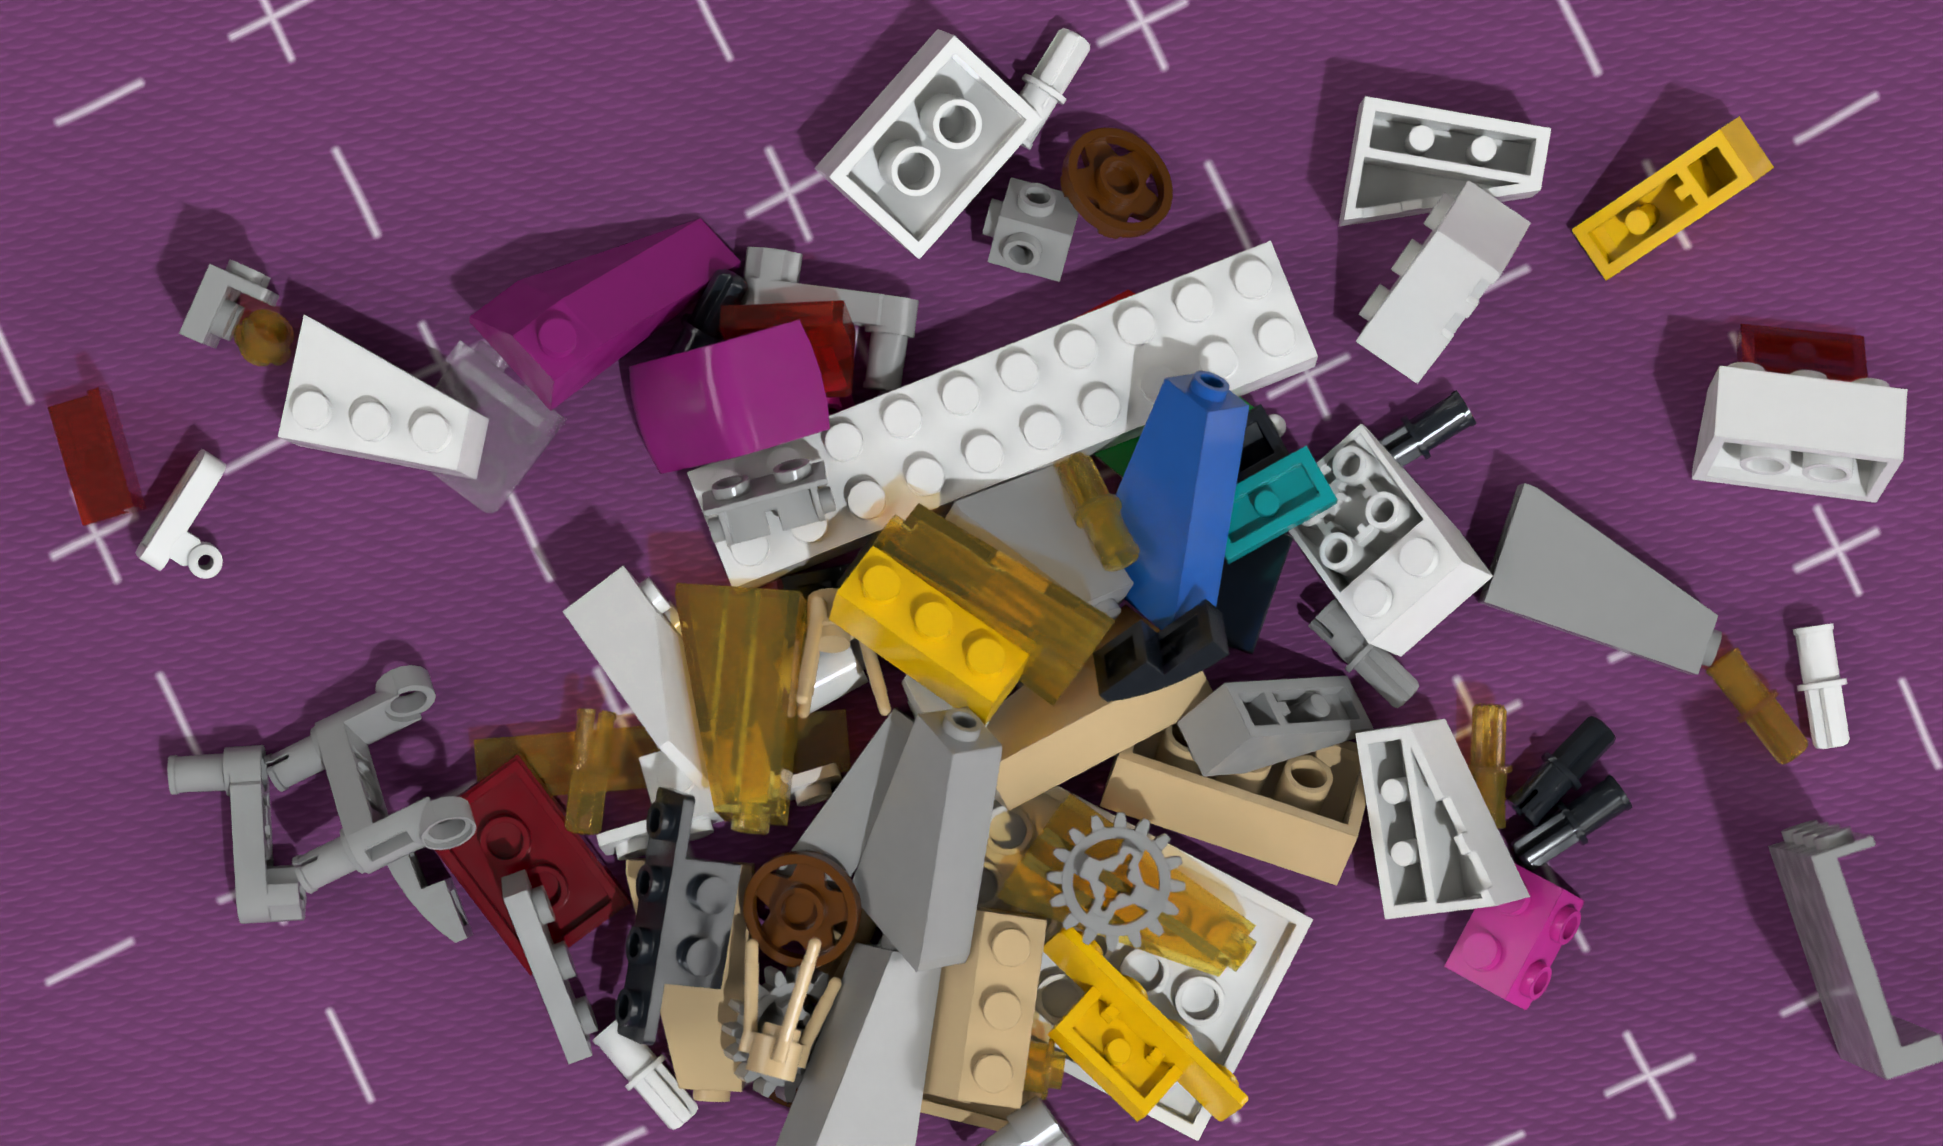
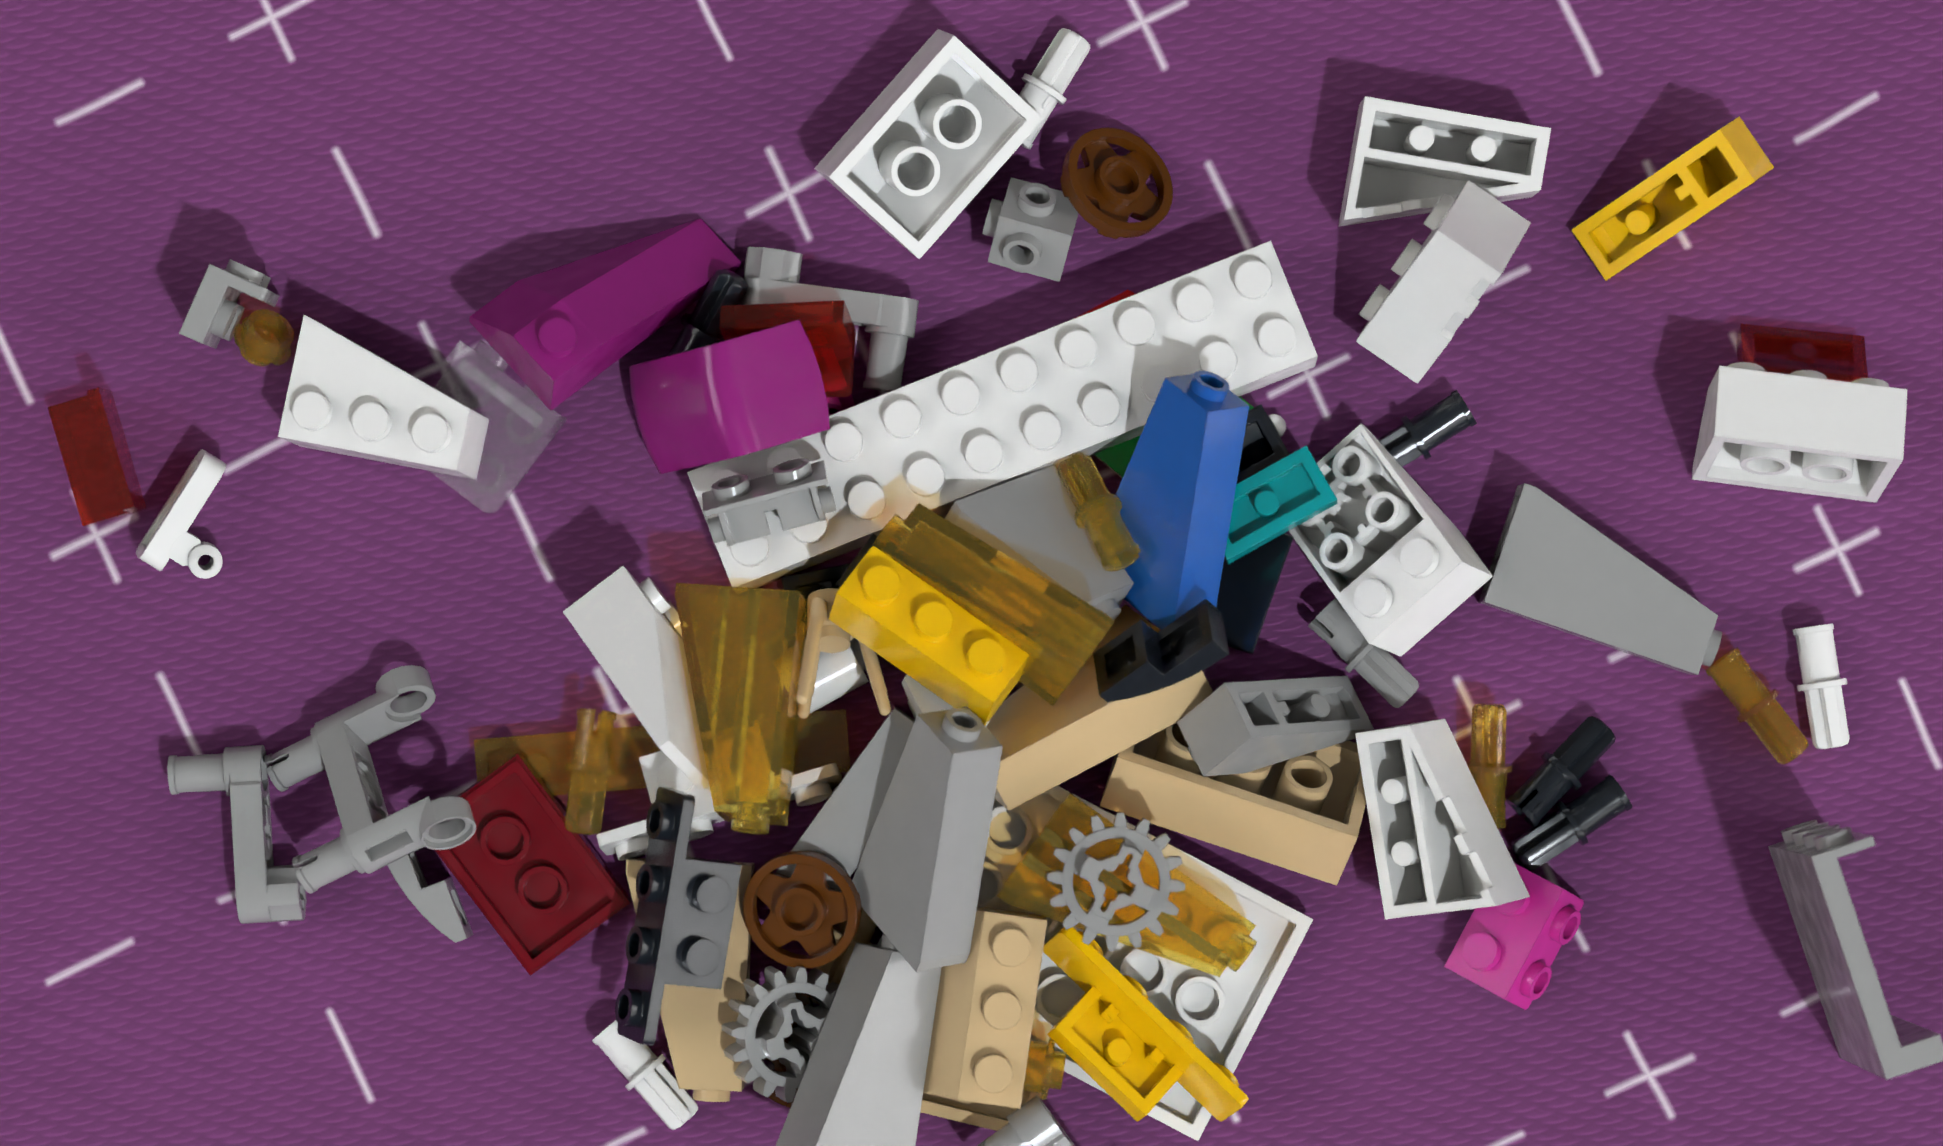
(550, 965): light grey plate -> none
(780, 1048): tan plant -> none

